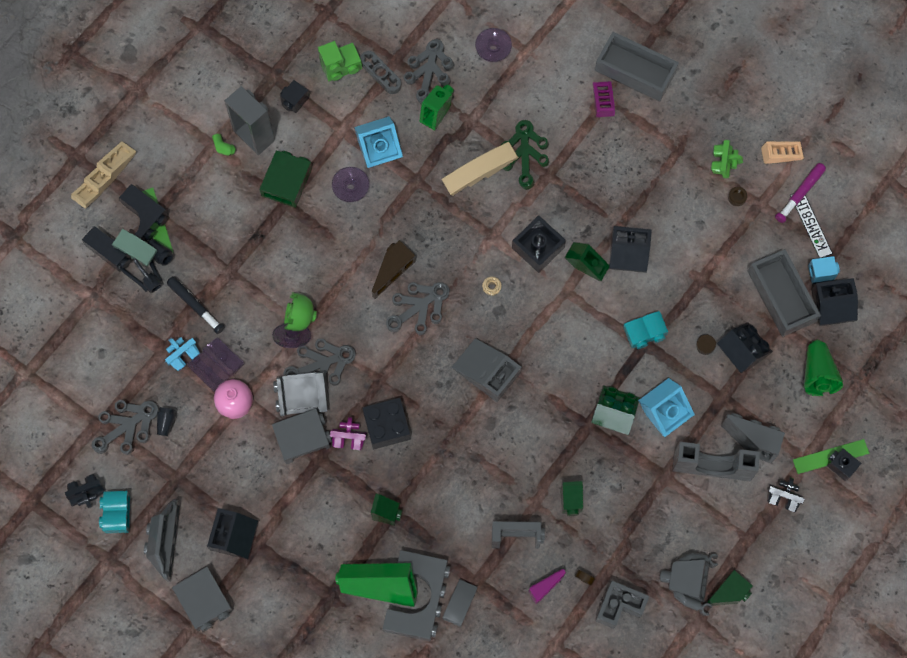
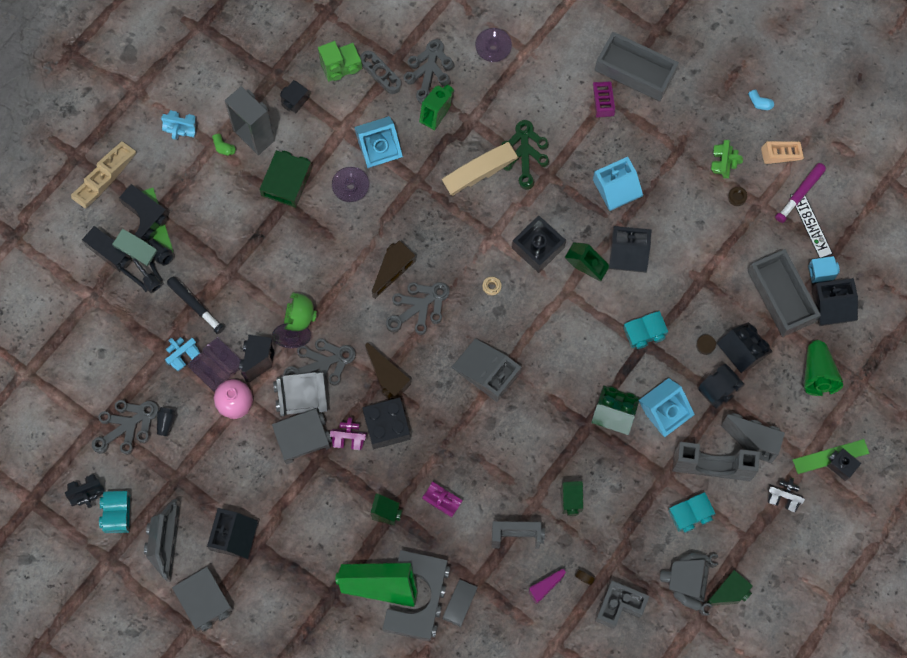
(179, 126): none -> medium azure hips
(258, 357): none -> black slope
(389, 377): none -> dark brown slope
(442, 499): none -> magenta hips
(618, 183): none -> medium azure slope
(692, 512): none -> teal brick
(720, 386): none -> black brick
(759, 102): none -> medium azure arm

